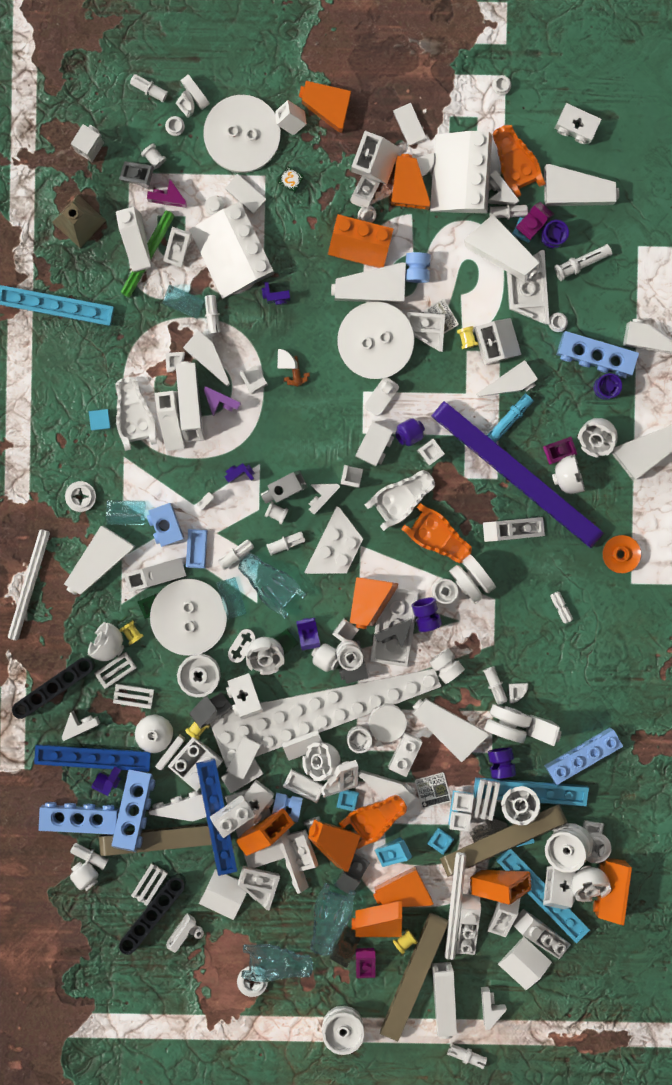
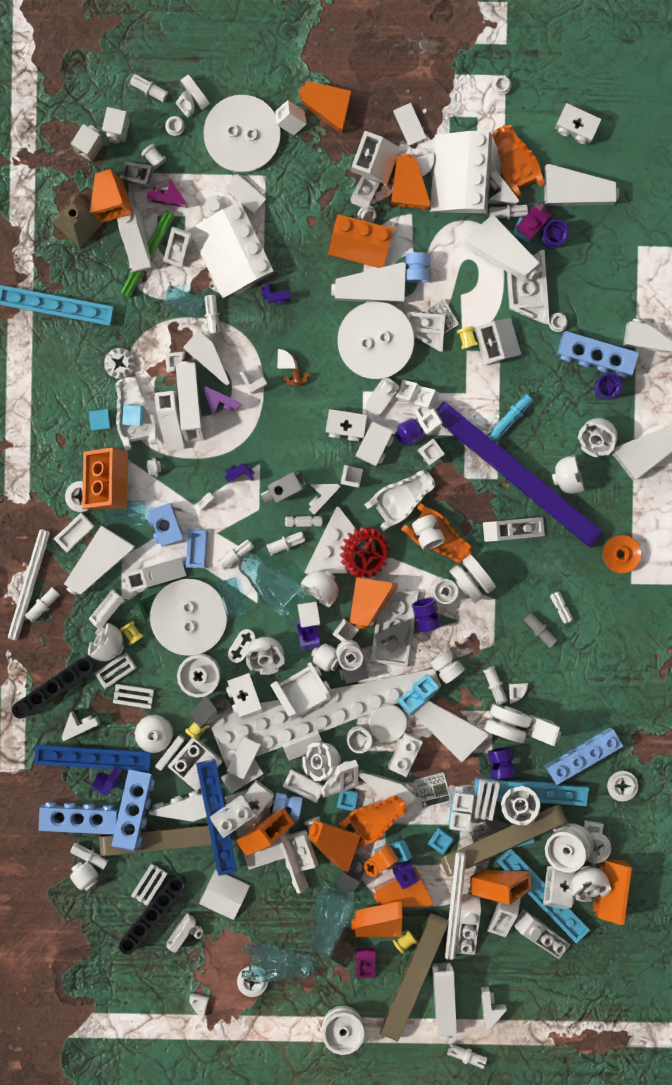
(42, 605): none -> white pin
(74, 532): none -> white tile
(105, 479): none -> orange slope
(106, 609): none -> white tile
(109, 197): none -> orange slope
(116, 125): none -> white brick
(120, 372): none -> white gear
(133, 415): none -> medium azure tile
(153, 467): none -> white plate
(199, 1003): none -> white tile
(259, 884): white wing -> none
(276, 512): white bush -> none
(286, 640): dark green tile -> none
(290, 179): tile -> none
(302, 692): none -> white panel
(303, 521): none -> white axle
(309, 614): none -> white panel
(321, 586): none -> white cylinder
(337, 417): none -> white brick
(364, 566): none -> red gear
(380, 861): none -> orange piece
(405, 874): none -> dark purple bracket
(417, 395): none -> white slope
(420, 694): none -> medium azure slope
(428, 419): none -> white slope
(429, 535): none -> white wheel
(515, 380): white slope -> none
(525, 963): white slope -> none
(540, 630): none -> light grey pin
(559, 450): magenta slope -> none
(574, 265): white pin -> none
(628, 792): none -> white gear

